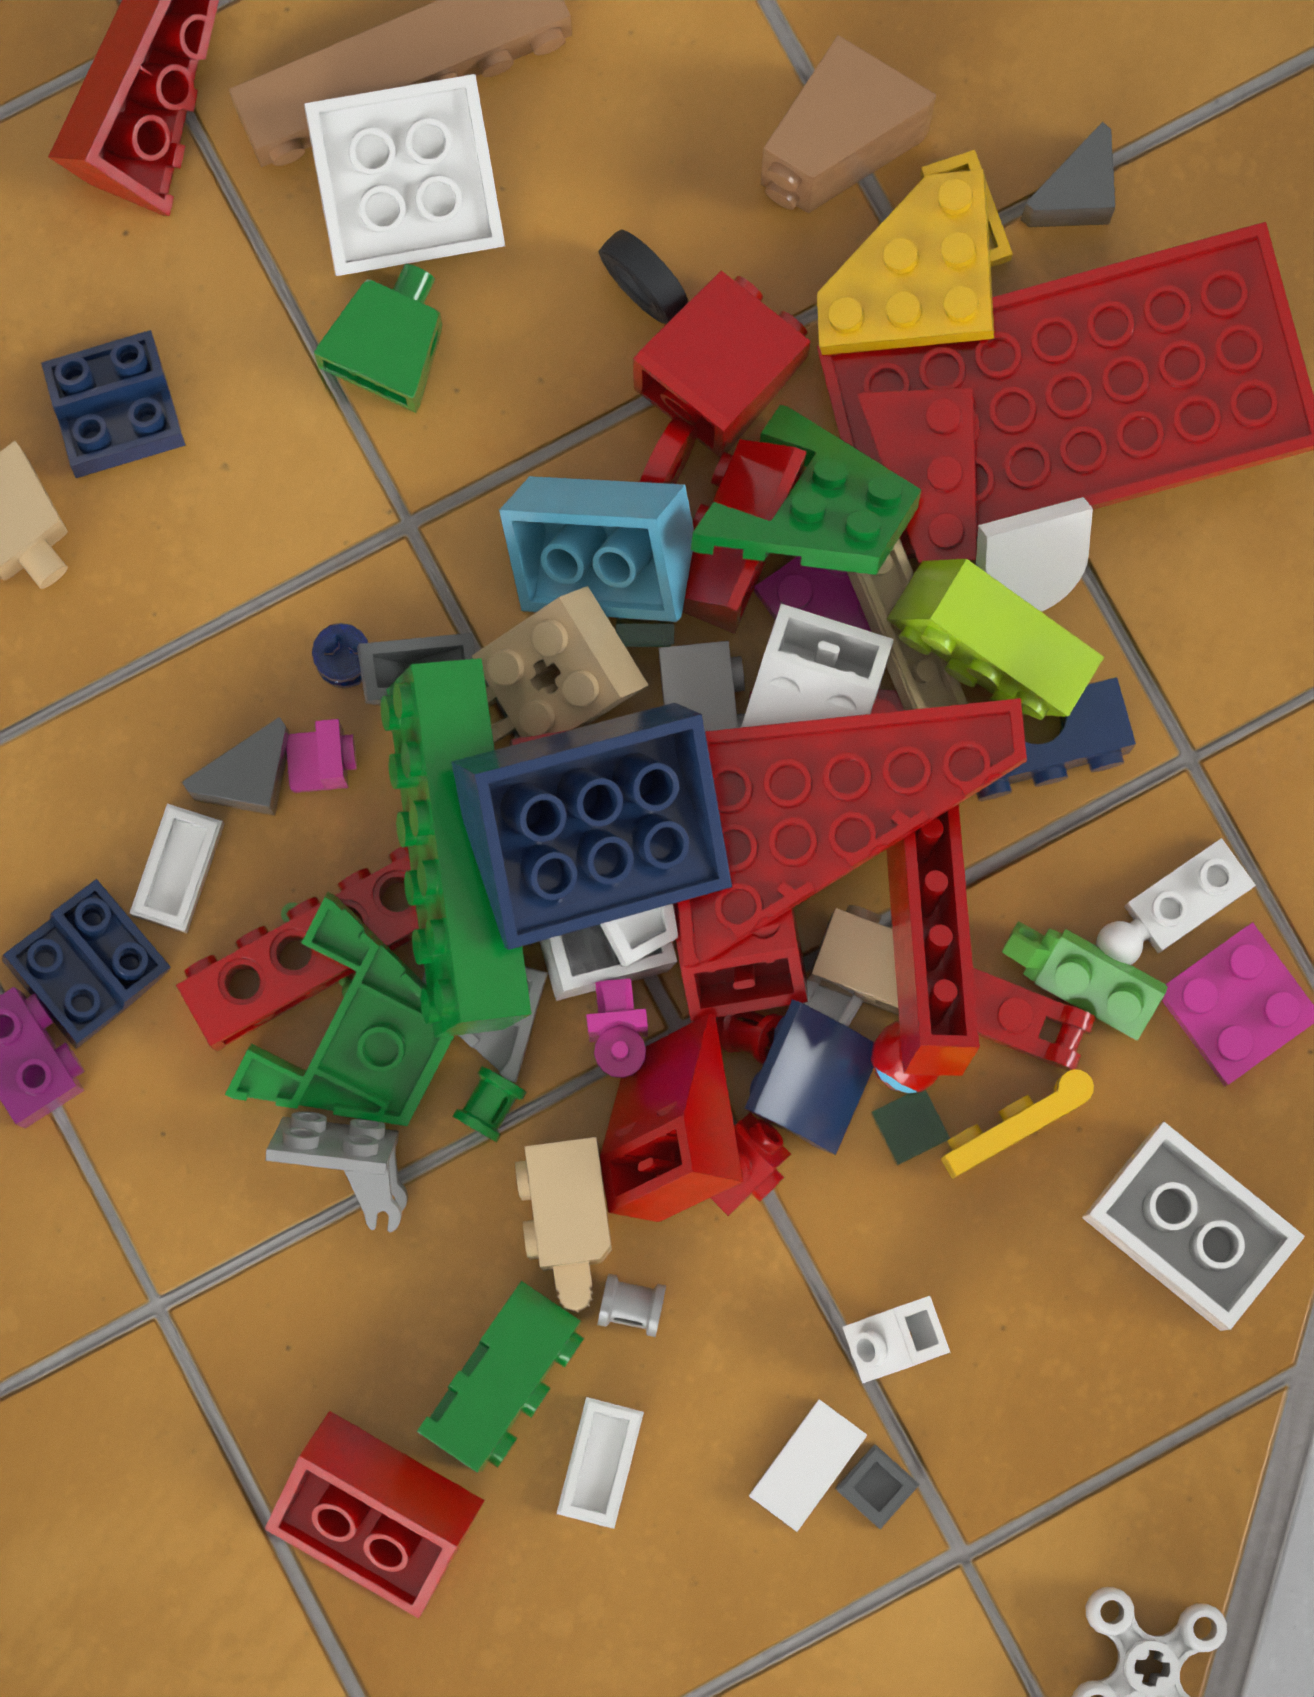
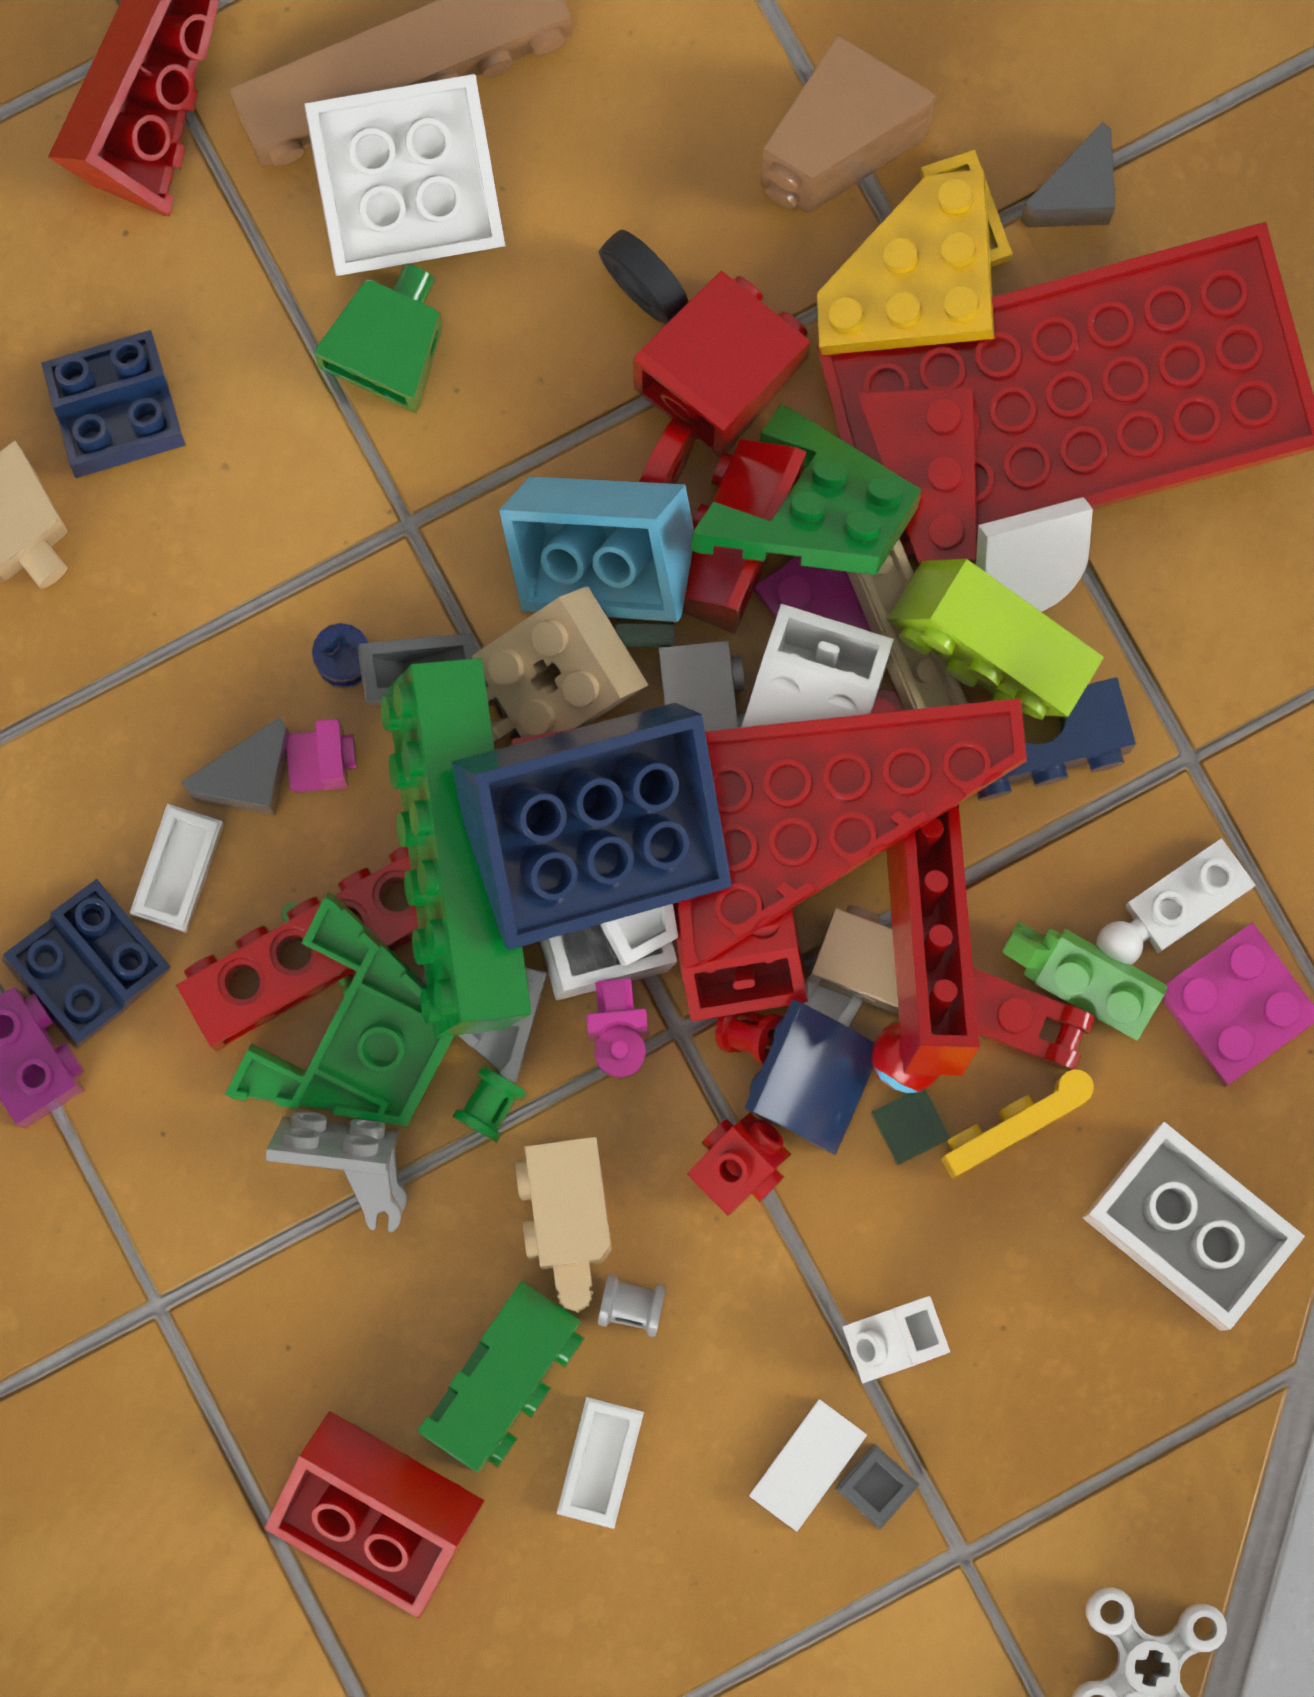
(671, 1128): red slope -> none

